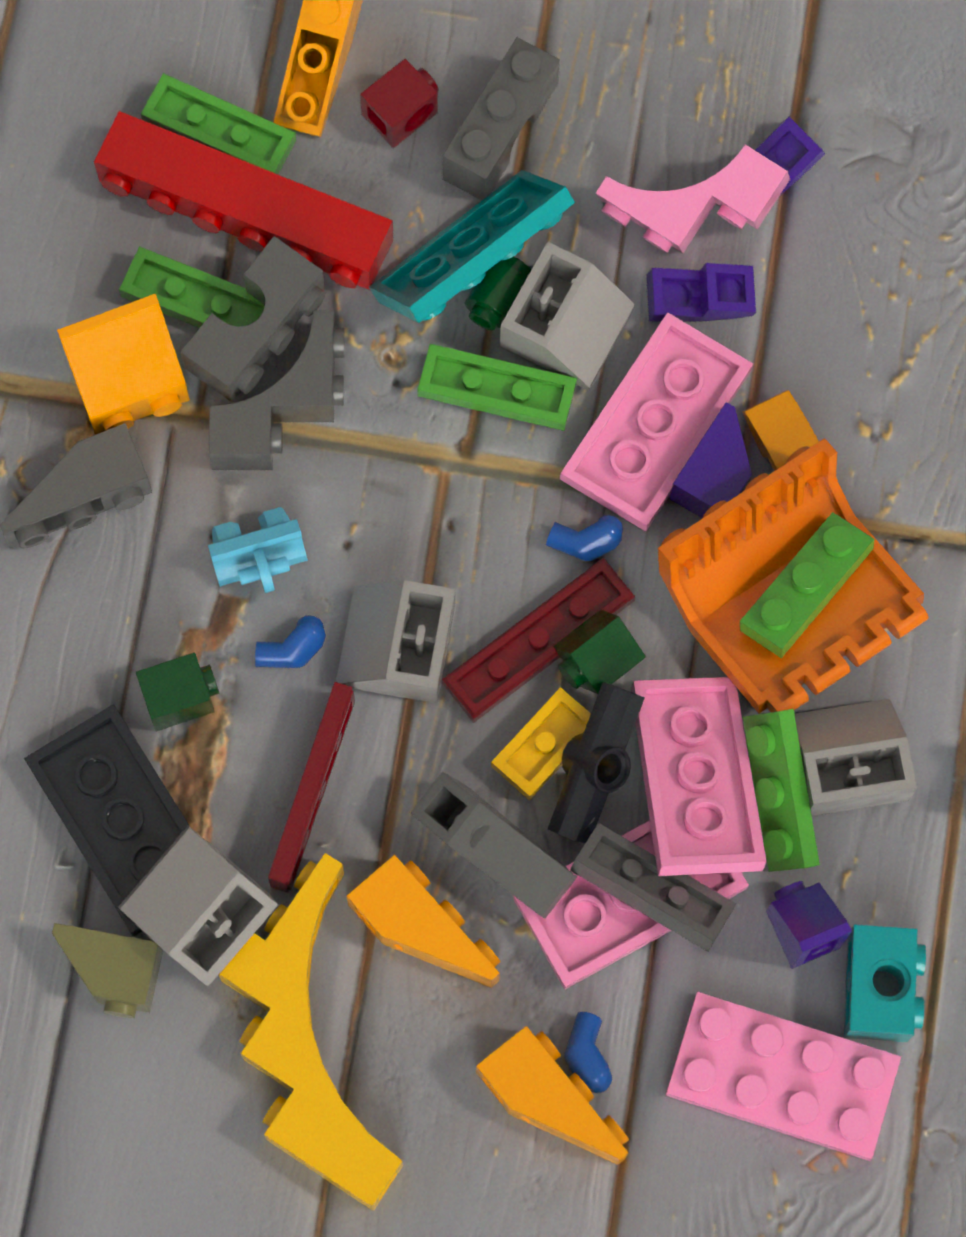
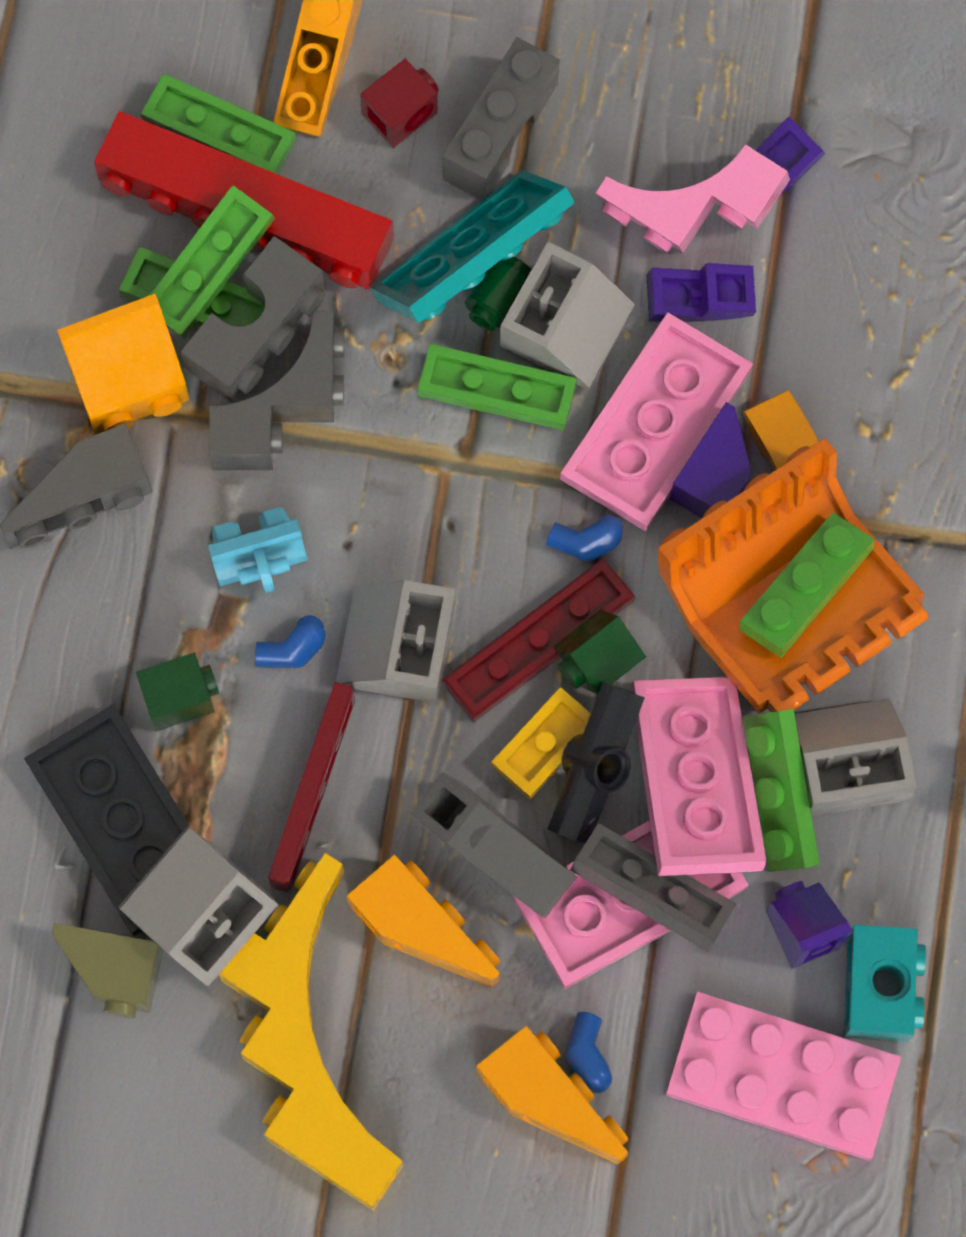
(210, 260): none -> bright green plate

